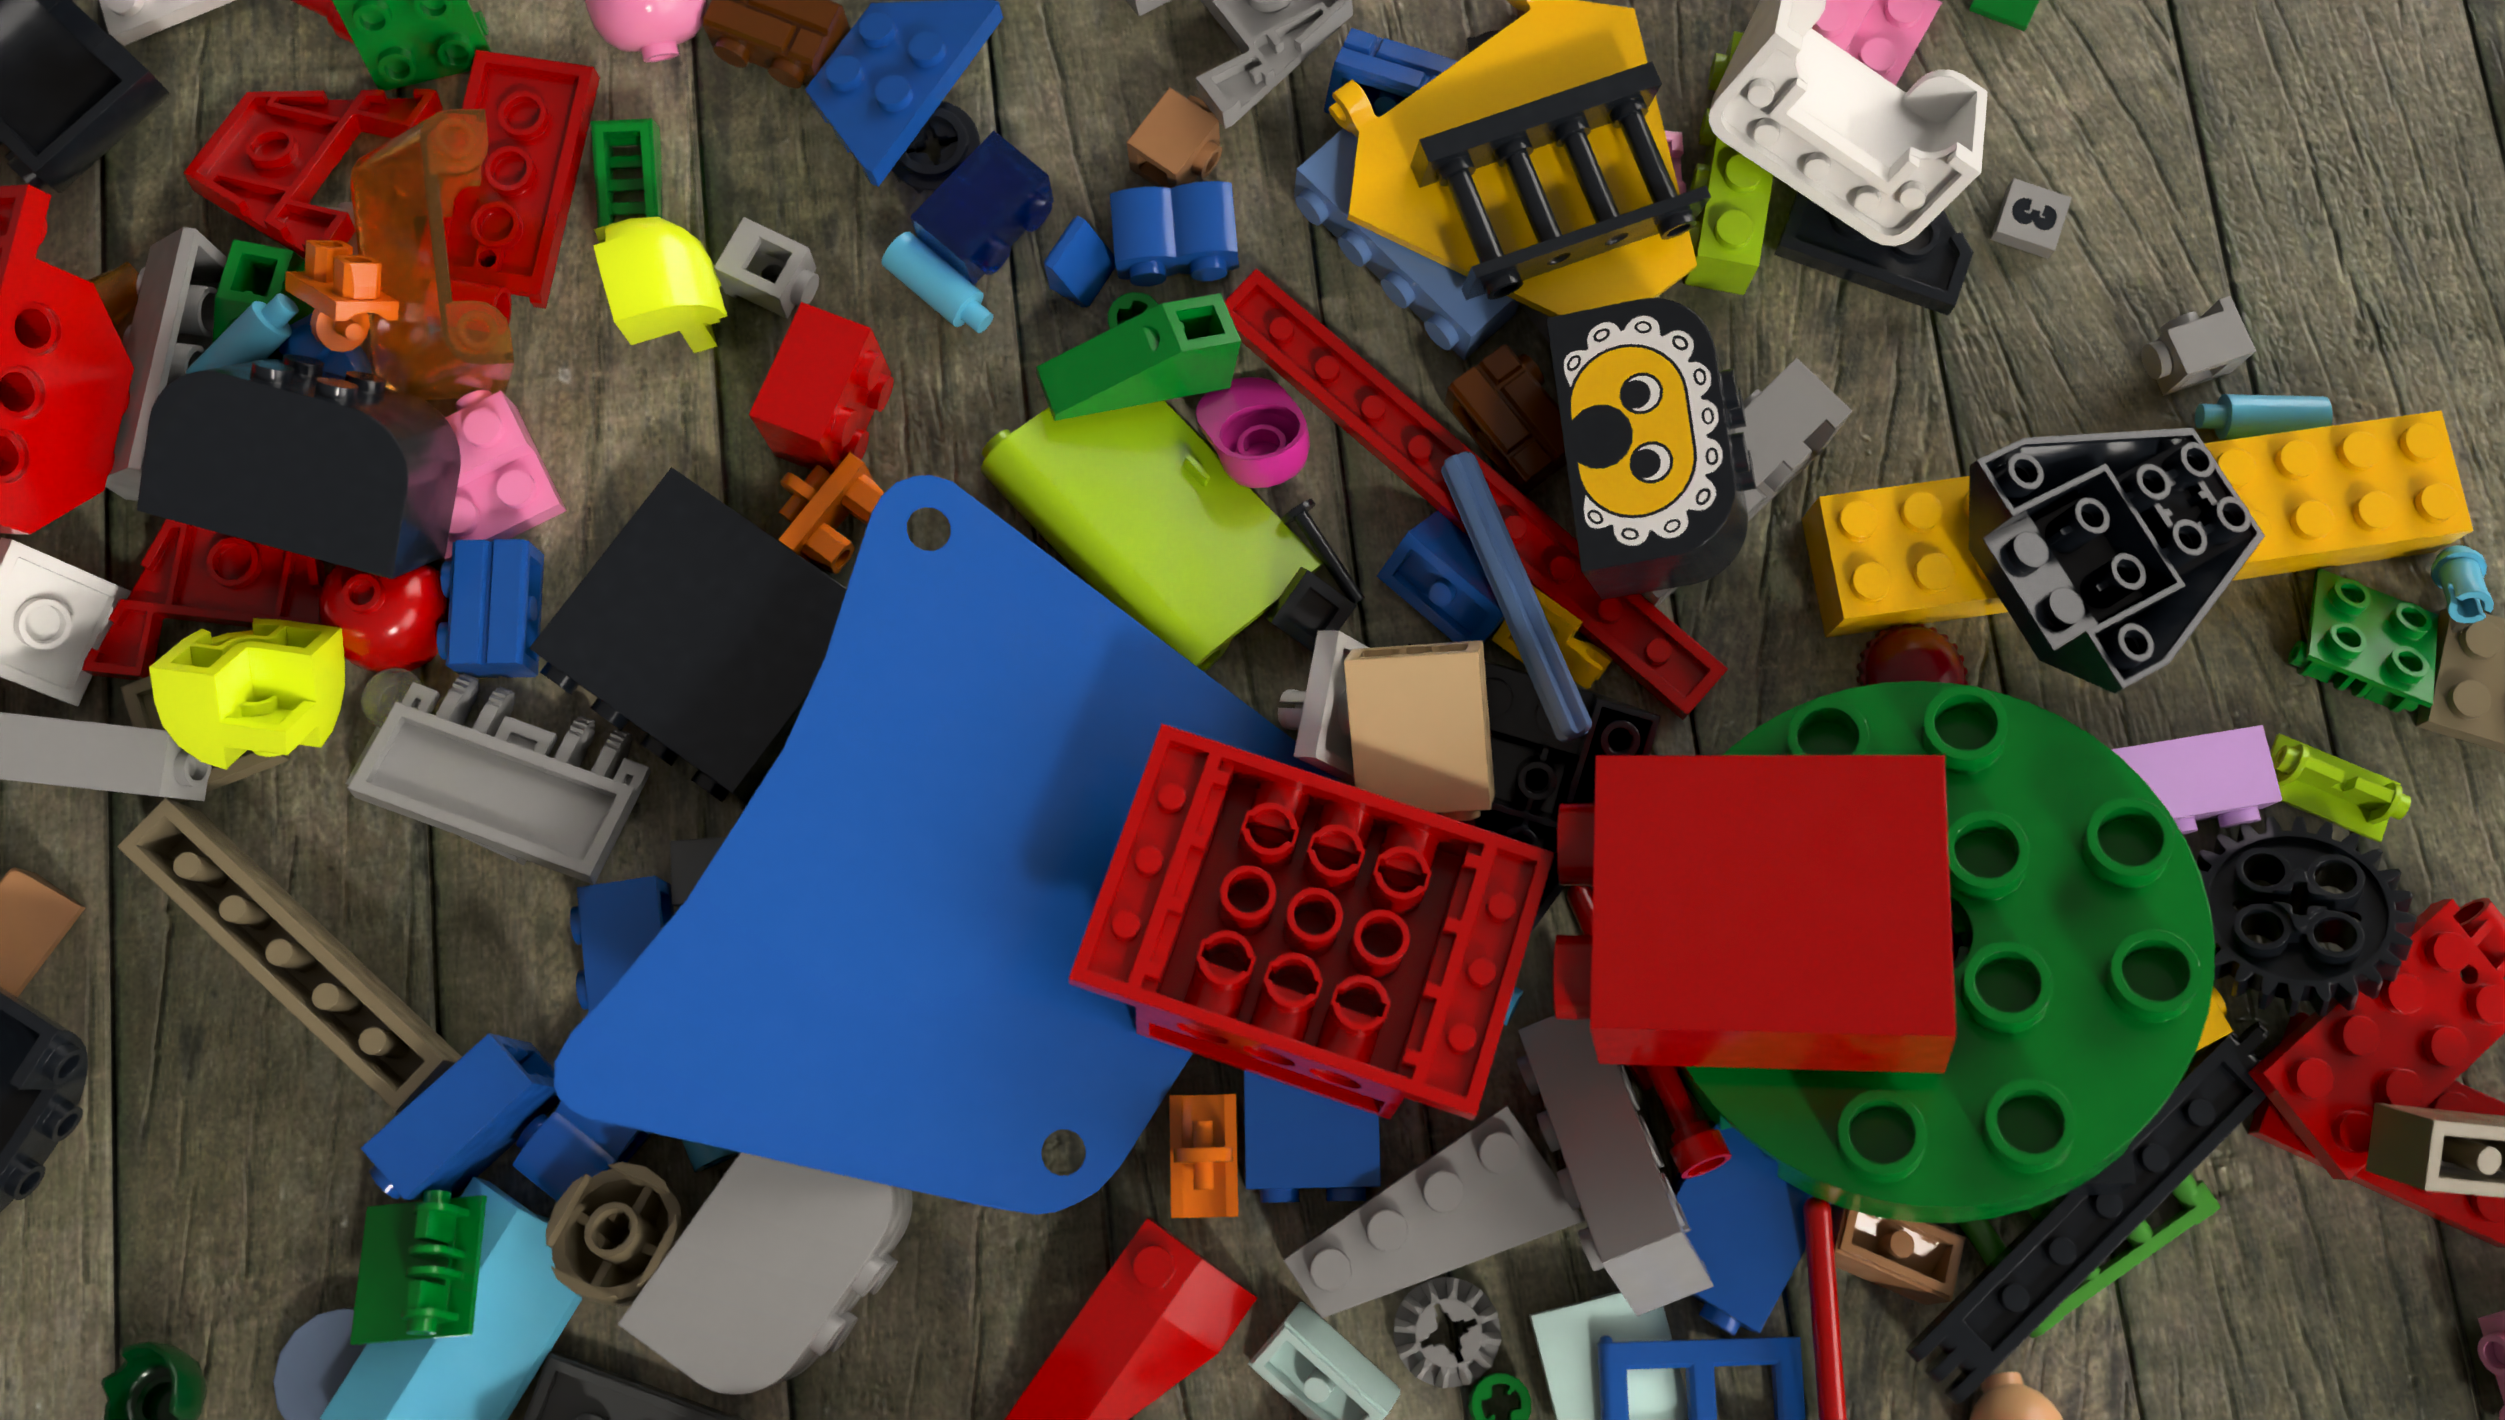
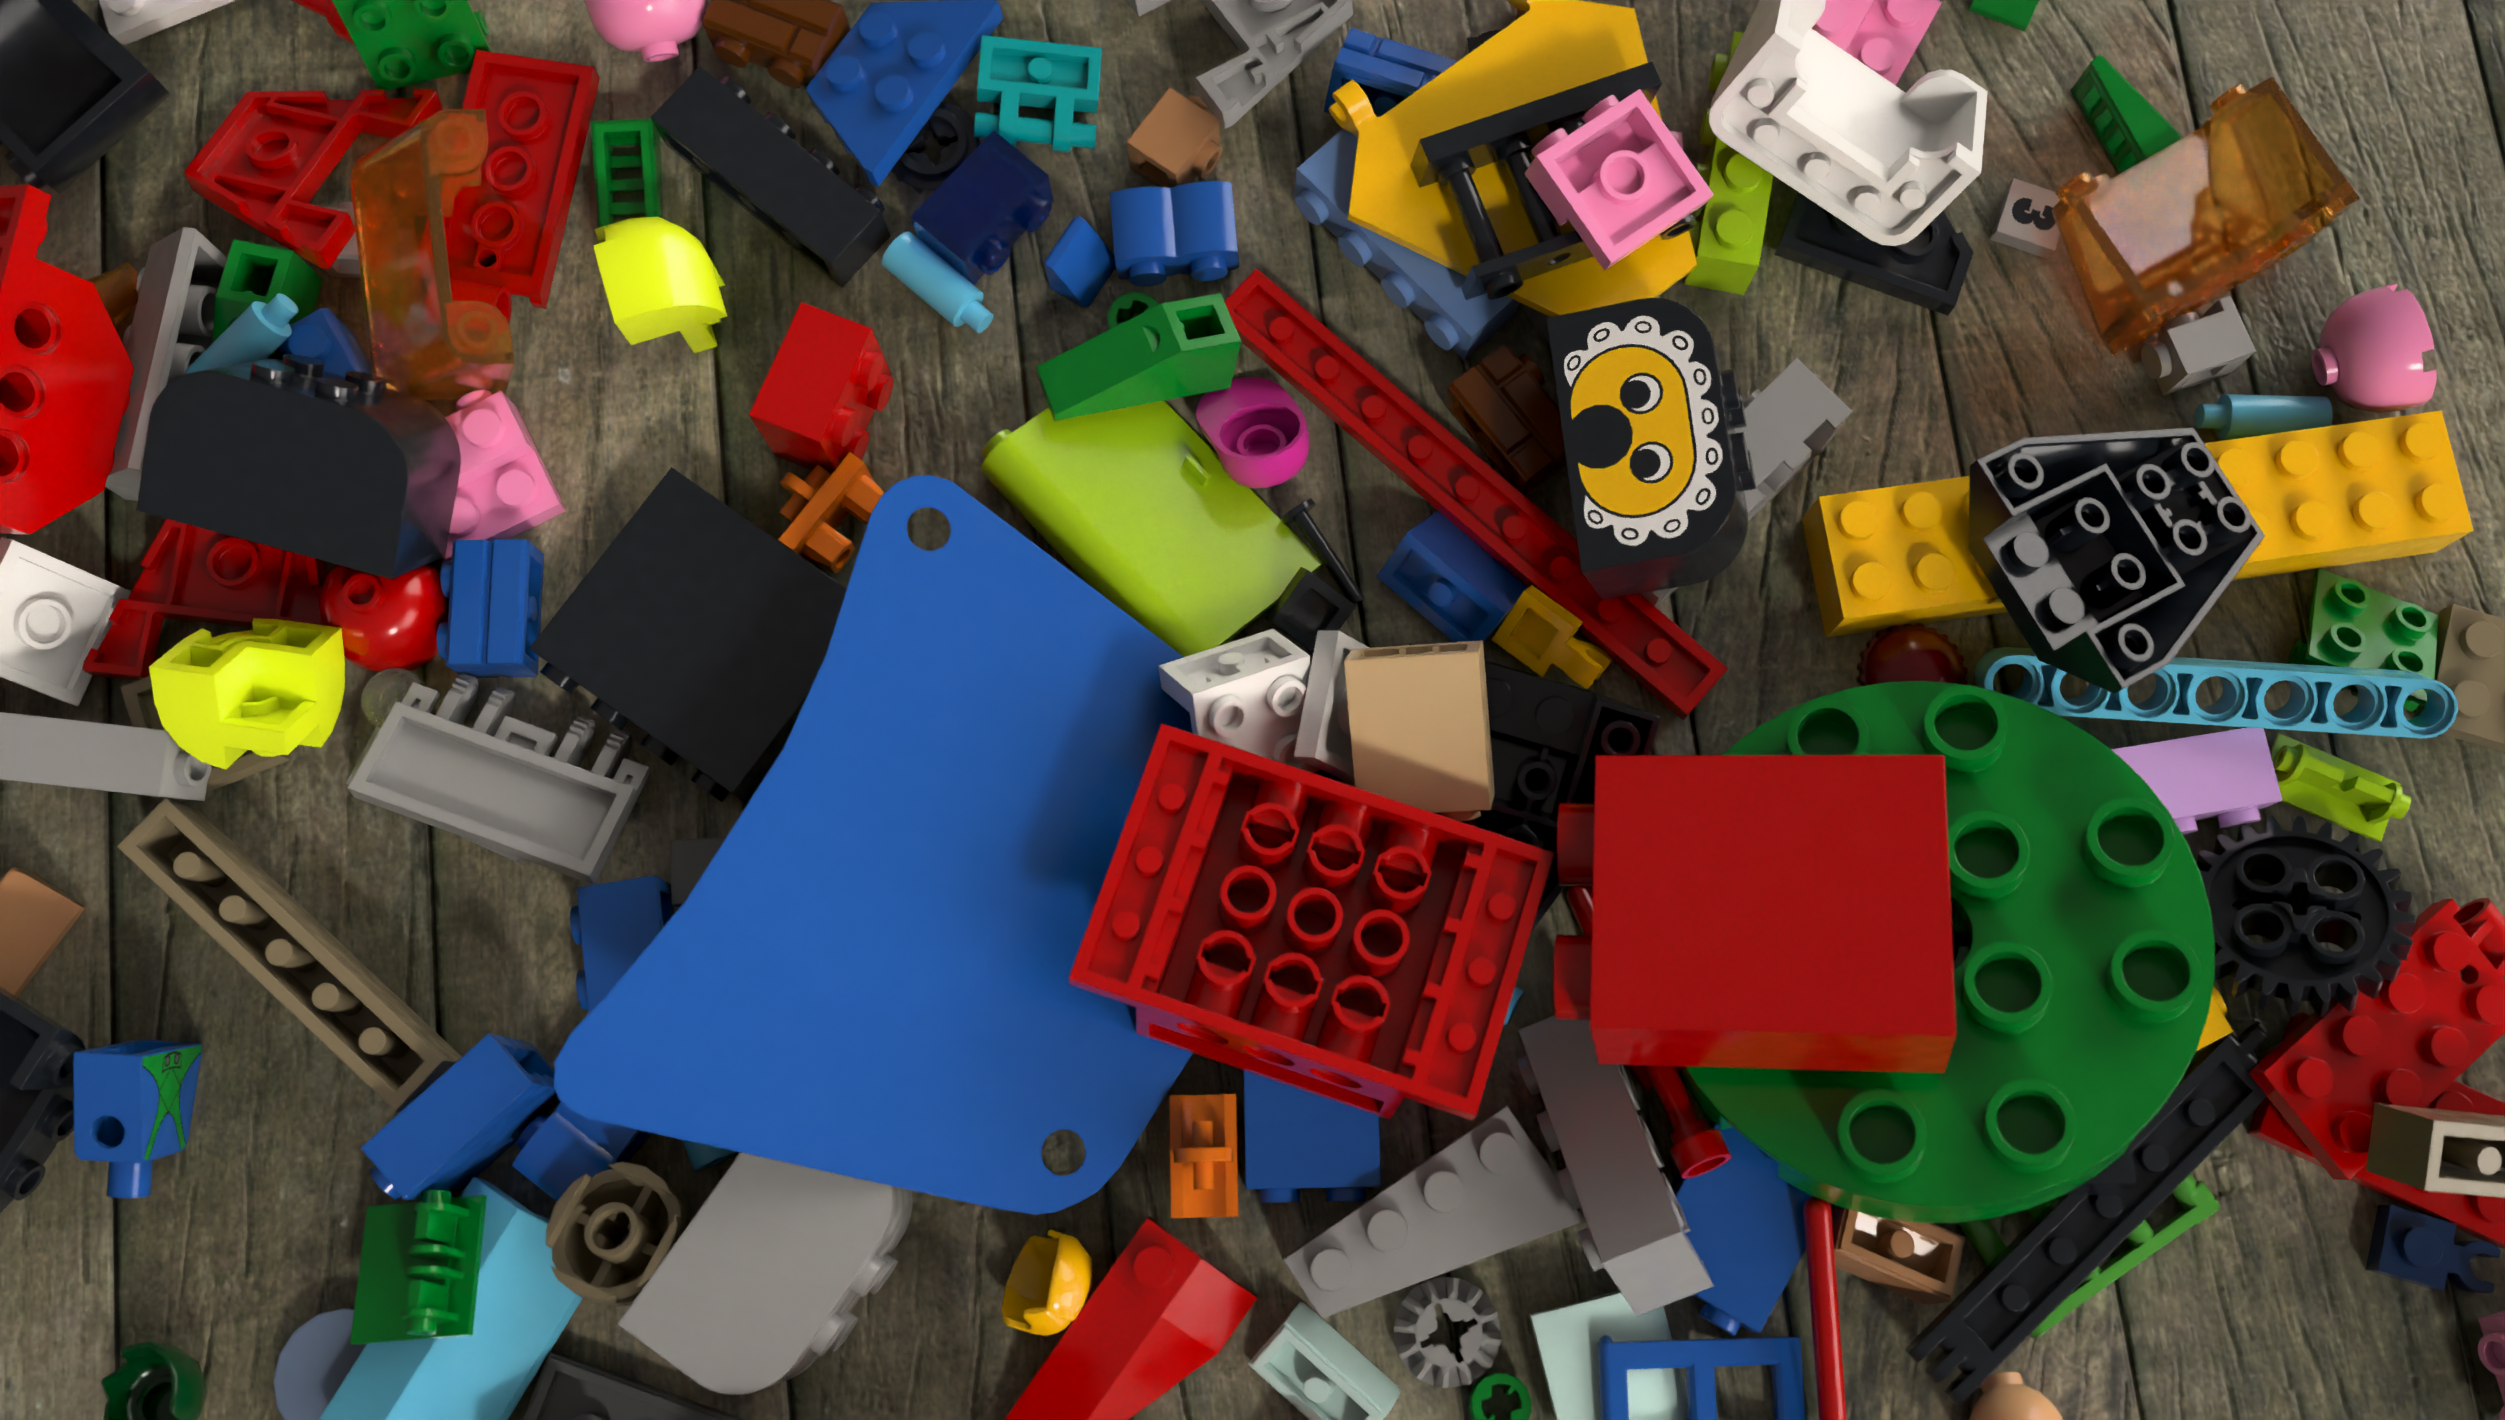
(134, 1107): none -> blue torso
(342, 292): orange hips -> none
(758, 254): light grey brick -> none
(772, 175): none -> black brick
(1042, 77): none -> teal plate
(1047, 1285): none -> yellow hair
(1245, 694): none -> white bracket
(1516, 597): medium blue axle -> none
(1617, 177): none -> bright pink plate
(2121, 116): none -> green slope
(2199, 214): none -> clear orange windscreen
(2242, 699): none -> medium azure beam
(2375, 350): none -> bright pink cylinder
(2423, 1251): none -> dark blue plate
(2461, 576): medium azure pin -> none

